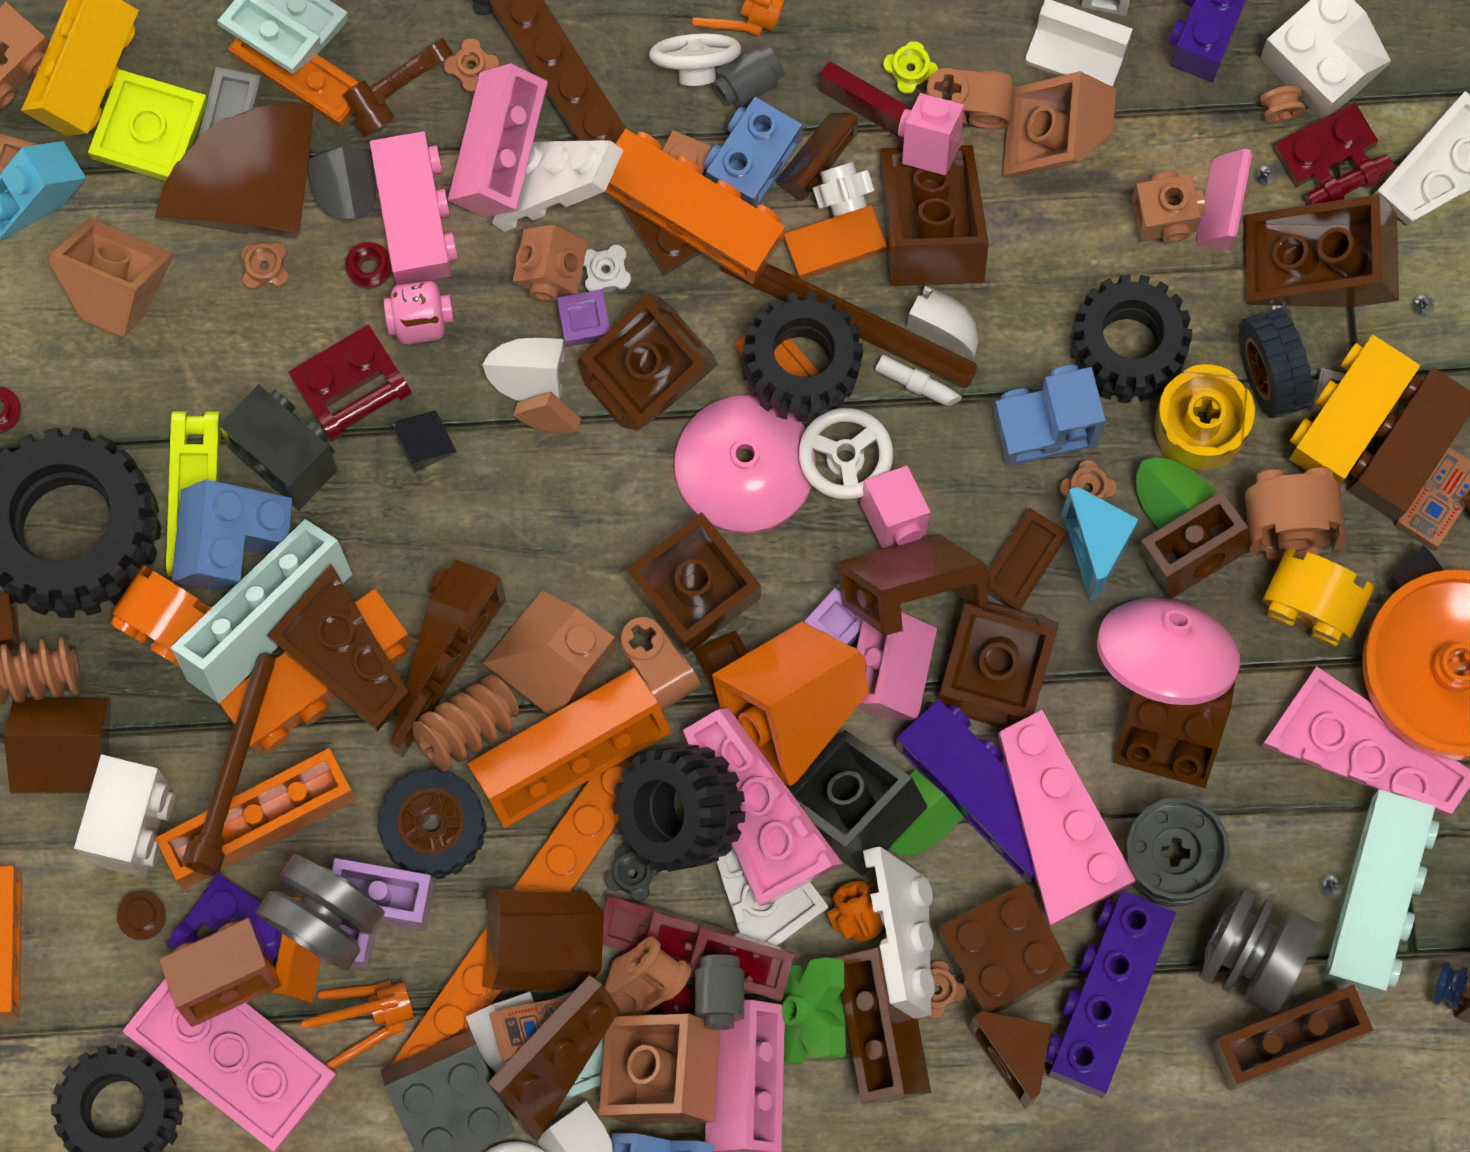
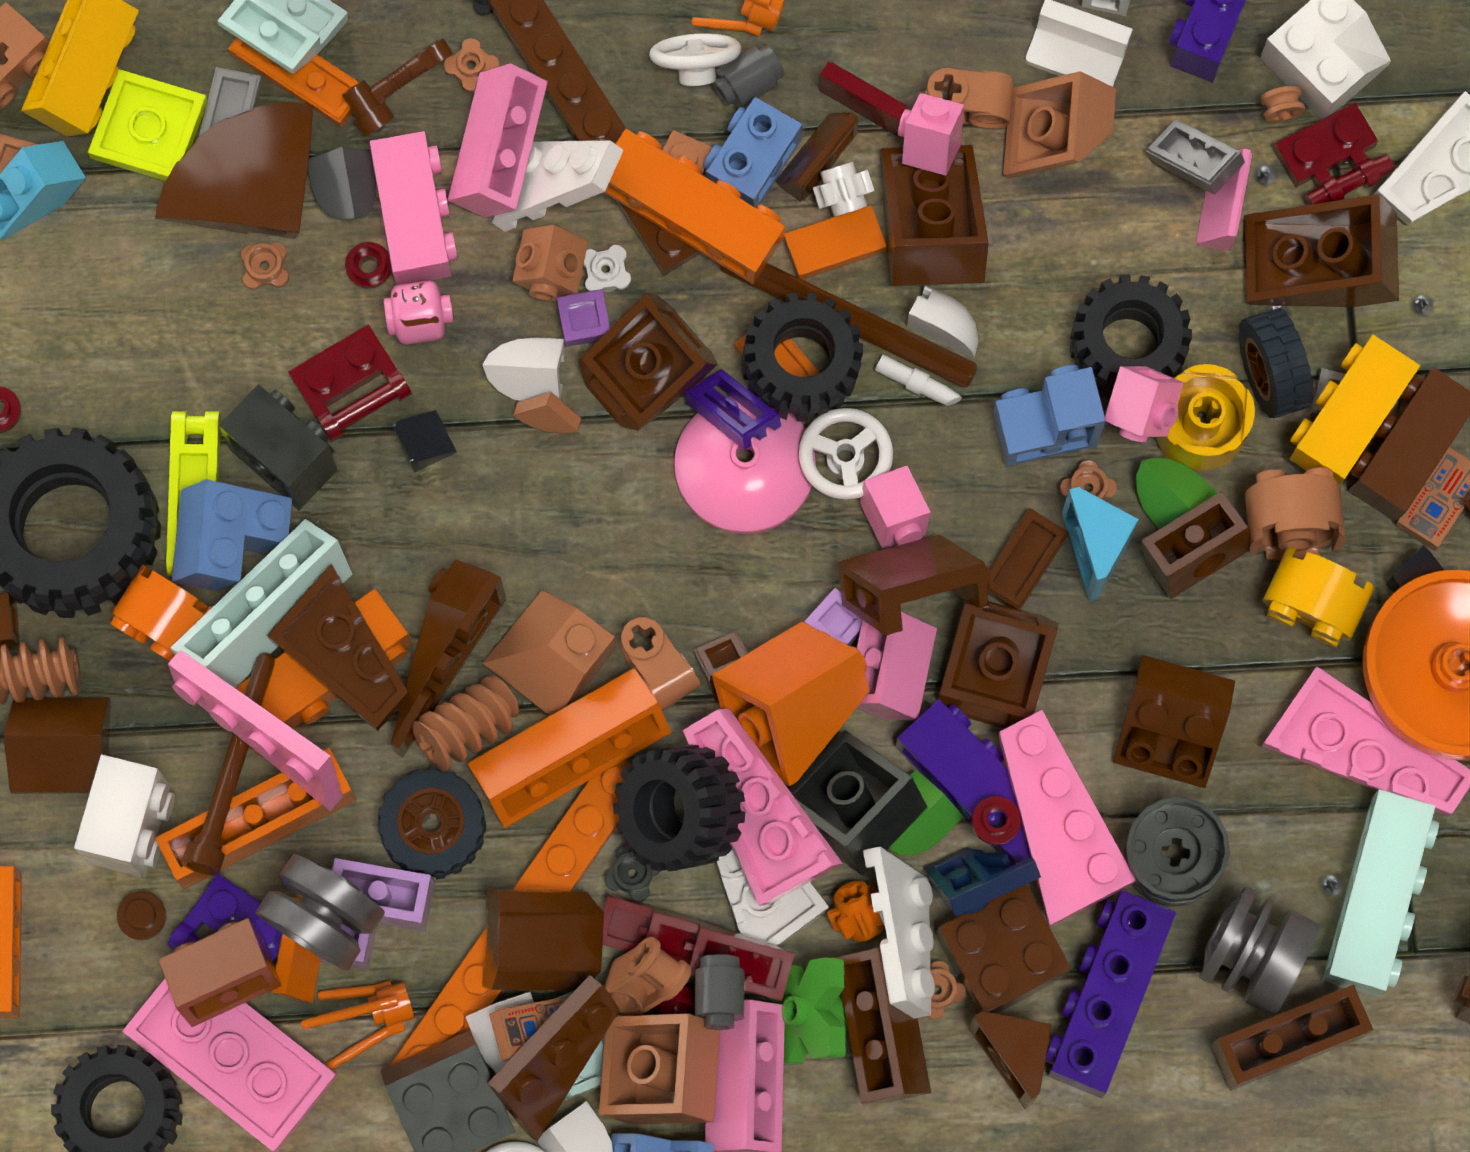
(109, 275): nougat slope -> none
(266, 734): none -> bright pink wing
(693, 583): reddish brown brick -> none
(725, 412): none -> dark purple tile
(913, 54): neon yellow plate -> none
(974, 878): none -> dark blue wing
(993, 835): none -> dark red plate
(1143, 403): none -> bright pink brick
(1168, 207): nougat brick -> none
(1168, 651): bright pink dish -> none
(1195, 156): none -> flat silver plate
(1450, 985): dark blue bush -> none

